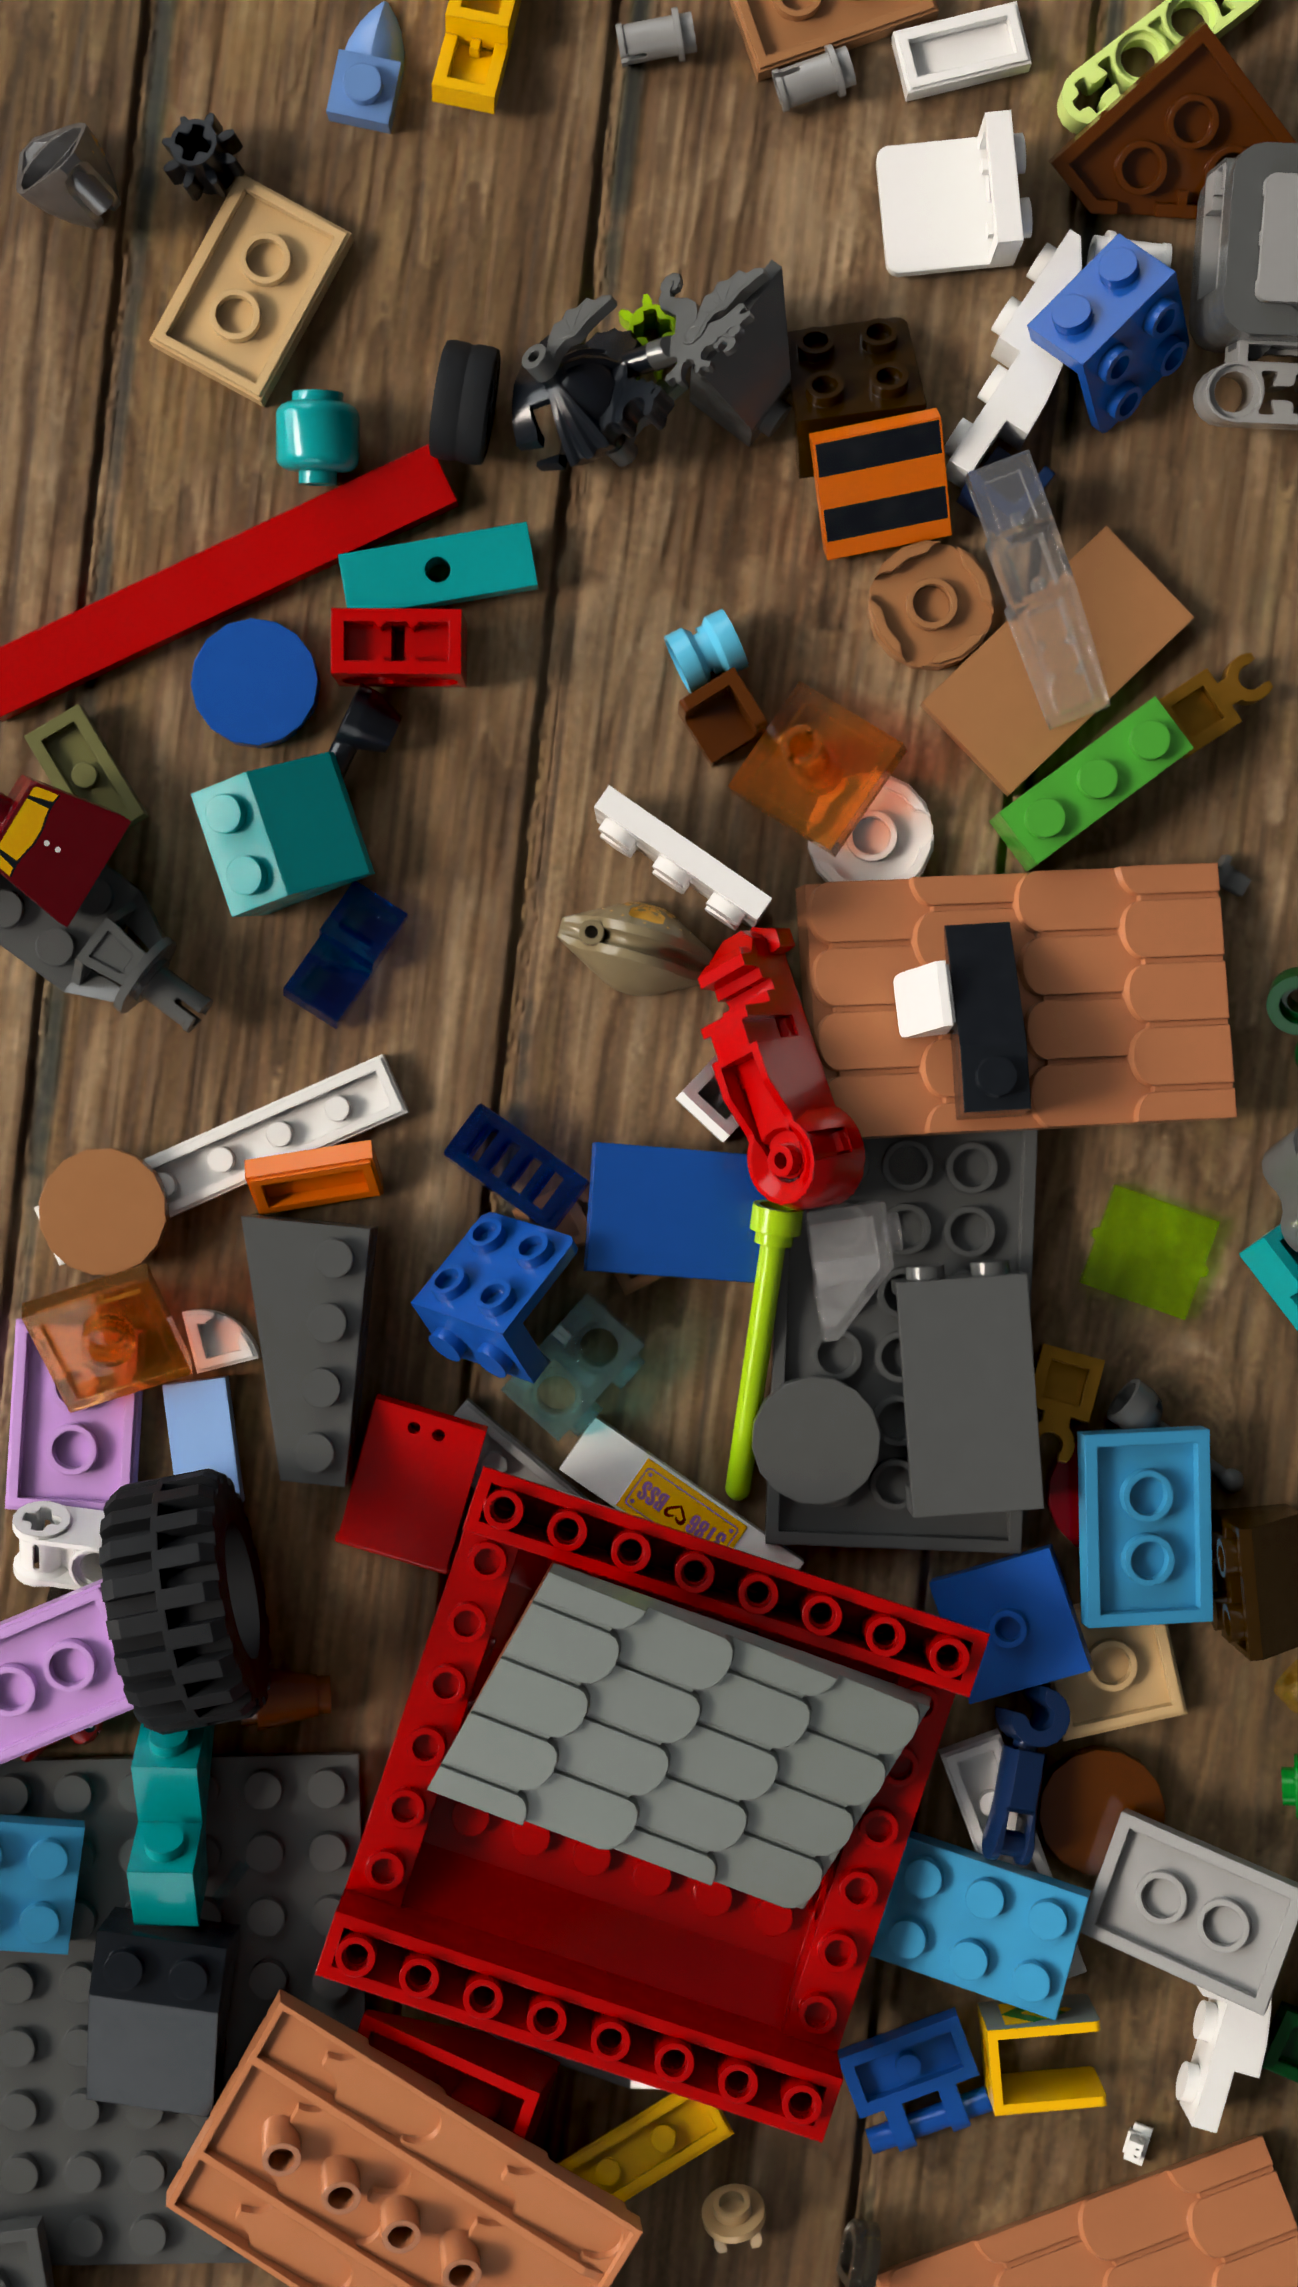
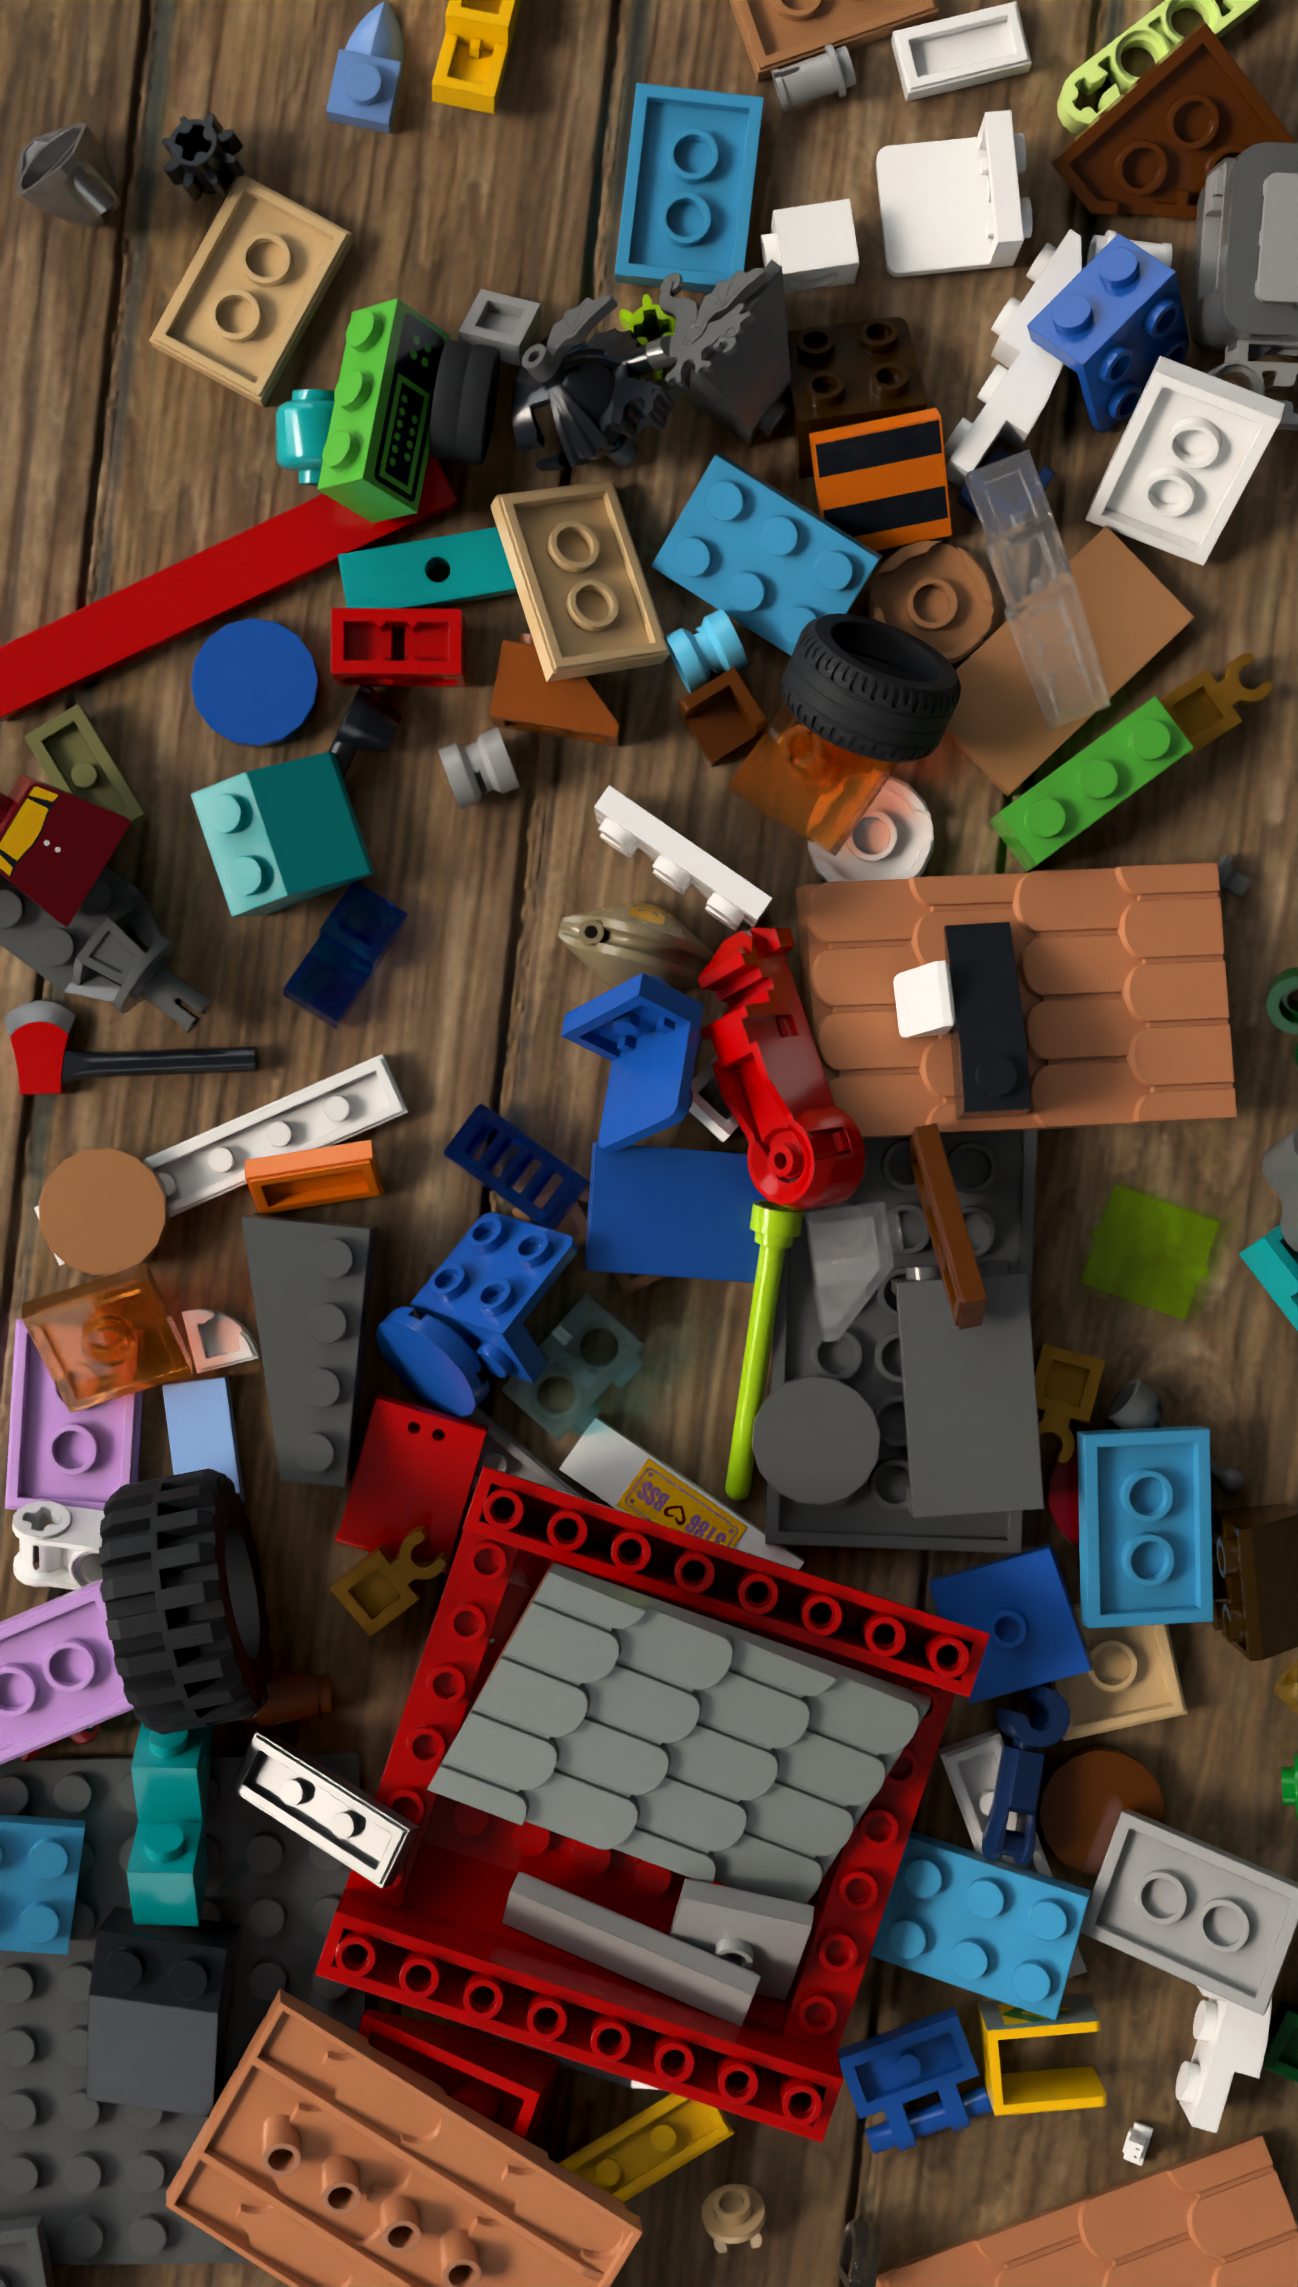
(45, 1063): none -> piece
(324, 1808): none -> tile
(382, 412): none -> bright green brick
(383, 1585): none -> pearl gold plate
(432, 1361): none -> blue tile
(478, 768): none -> light grey wheel
(502, 323): none -> light grey plate
(554, 708): none -> dark orange slope
(579, 580): none -> tan tile
(630, 1949): none -> light grey tile
(653, 1050): none -> blue bracket
(656, 38): light grey pin -> none
(688, 186): none -> dark azure plate
(745, 1930): none -> light grey plate
(762, 555): none -> dark azure plate
(813, 245): none -> white brick
(870, 688): none -> black tyre
(947, 1227): none -> reddish brown tile
(1184, 460): none -> white plate

